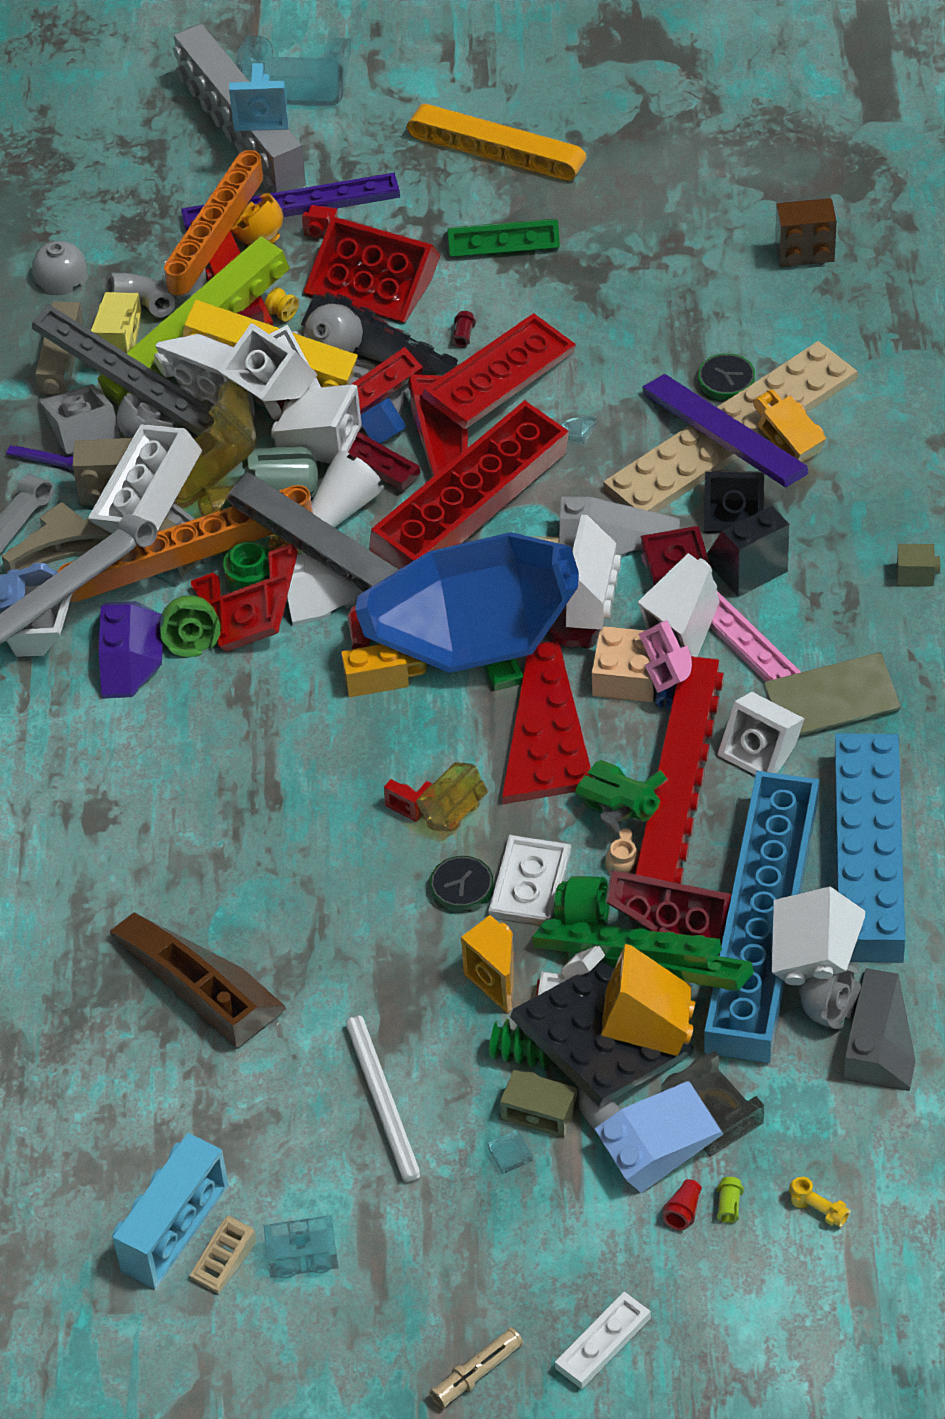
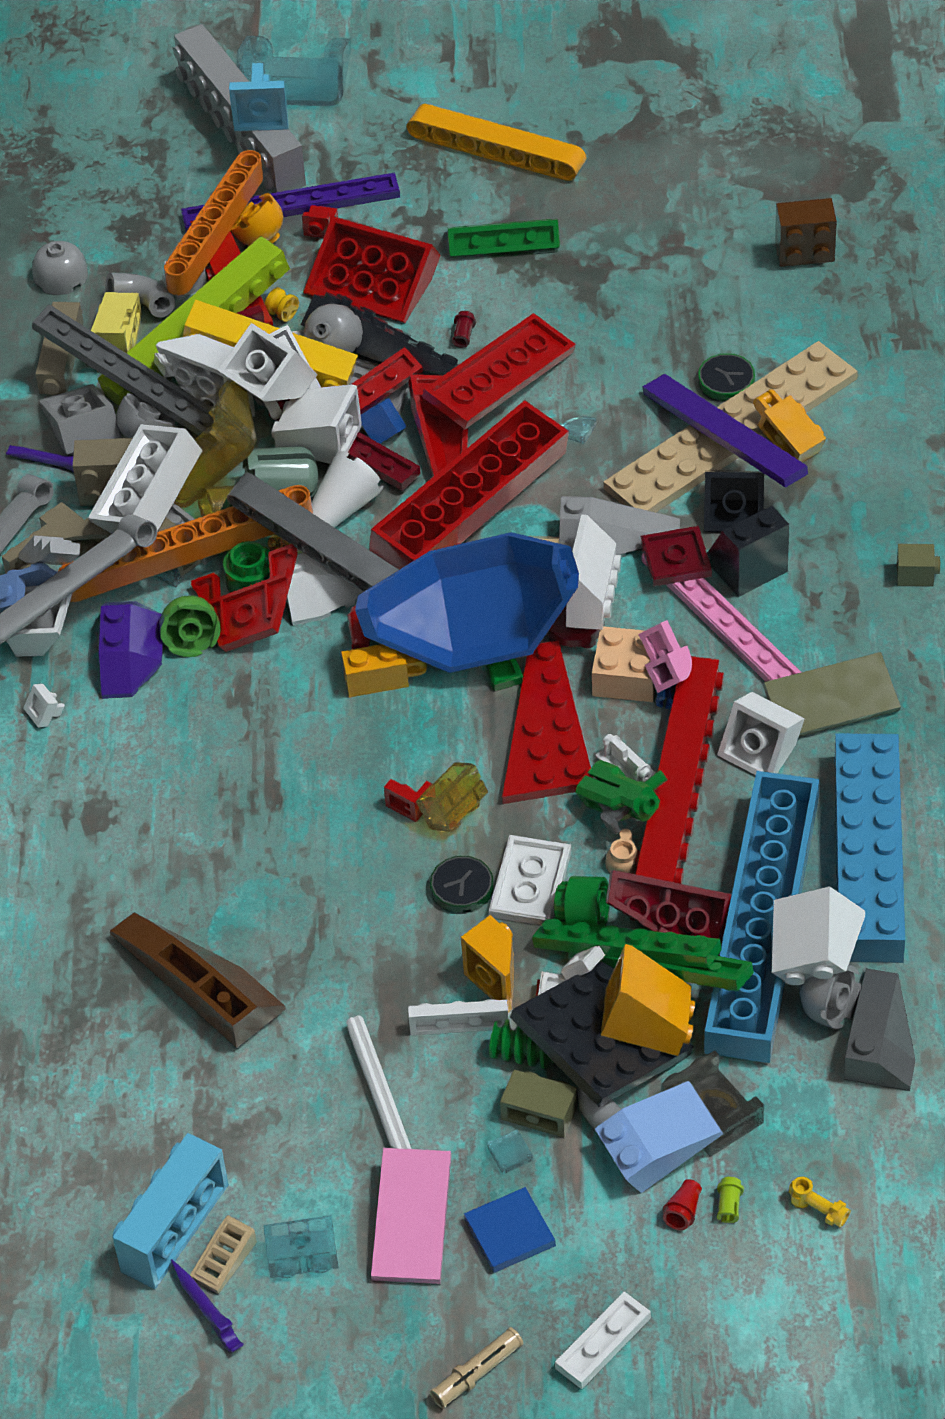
(42, 705): none -> white tile
(49, 550): none -> light grey slope
(218, 1321): none -> dark purple piece
(411, 1216): none -> bright pink tile
(457, 1017): none -> white plate
(509, 1229): none -> blue tile
(621, 755): none -> white hinge
(686, 600): white slope -> none

